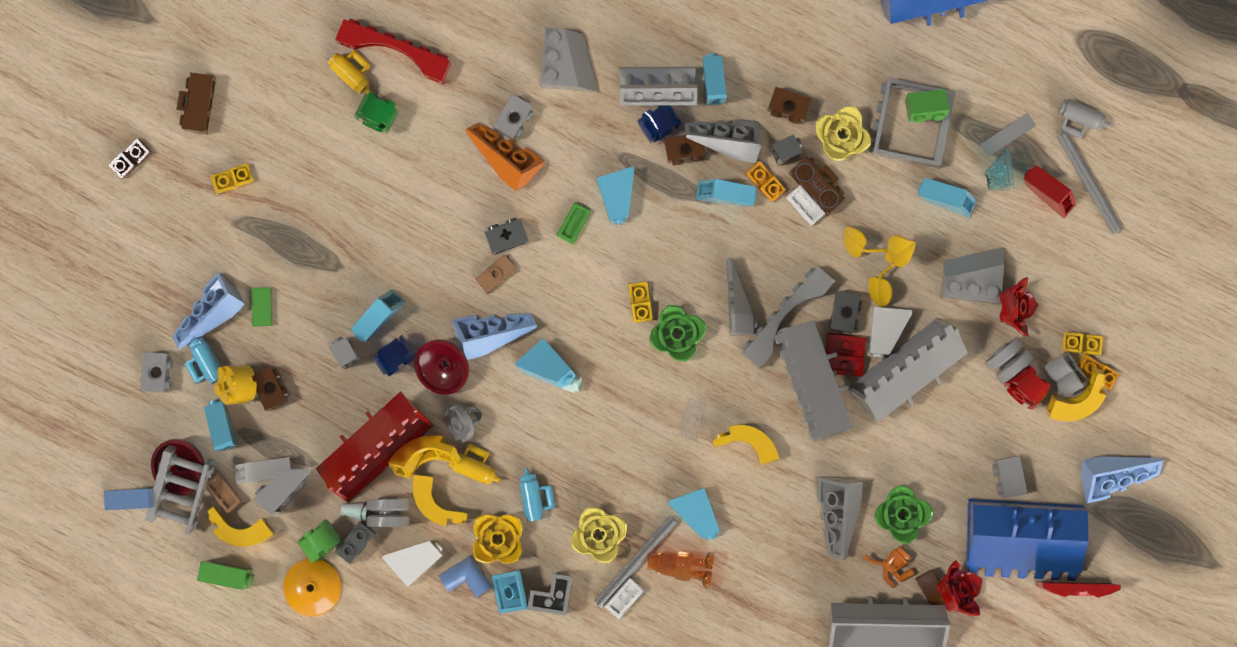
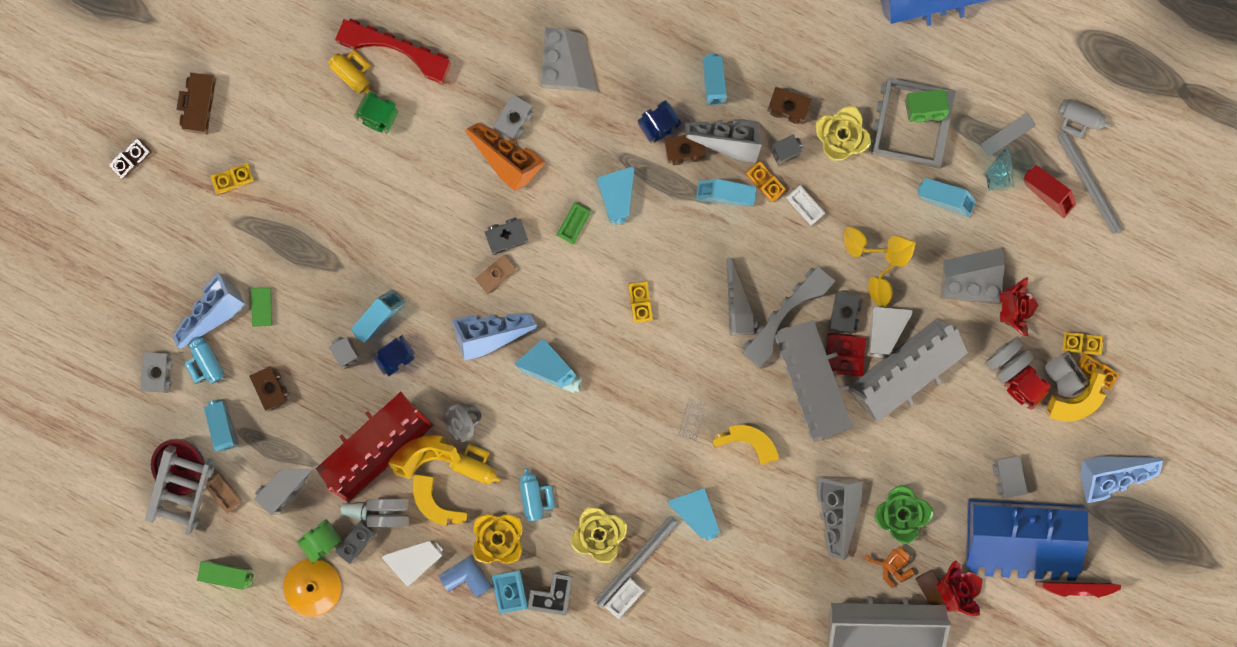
(128, 499): medium blue tile -> none
(235, 384): yellow brick -> none
(250, 536): yellow arch -> none
(260, 470): white slope -> none
(433, 370): dark red dish -> none
(658, 86): light grey fence -> none
(676, 318): bright green brick -> none
(679, 566): clear orange piece -> none
(812, 181): reddish brown piece -> none

